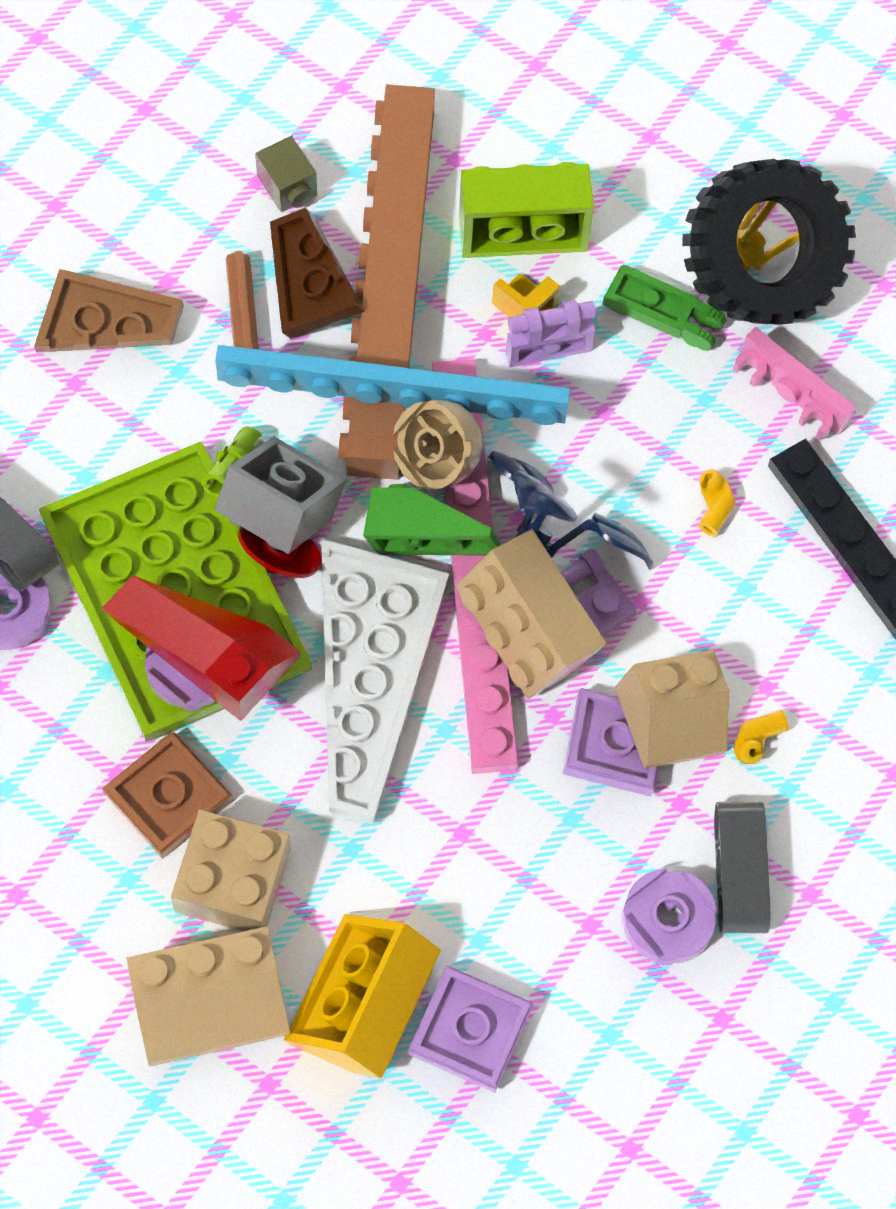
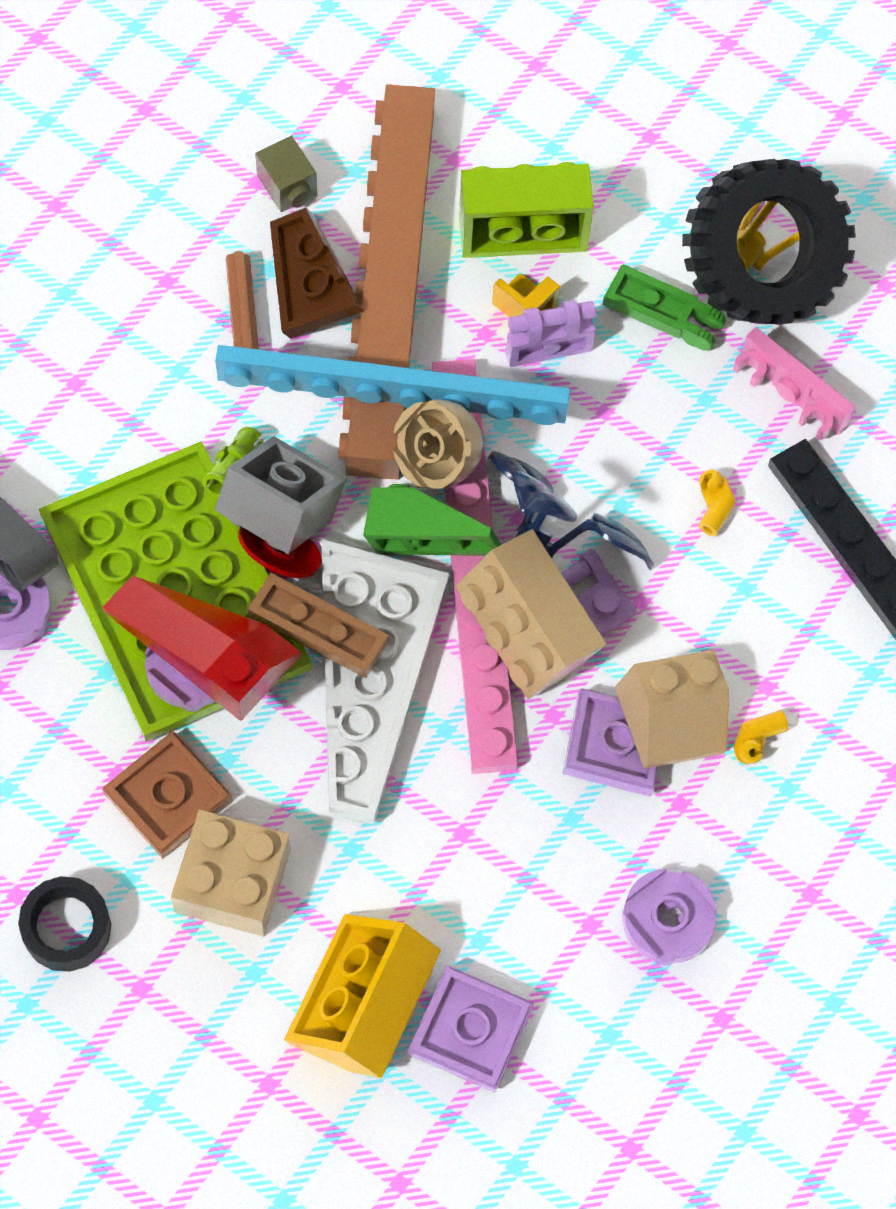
(57, 889): none -> black tyre
(105, 315): medium nougat wing -> none
(208, 996): tan slope -> none
(318, 625): none -> medium nougat plate
(742, 867): dark grey beam -> none

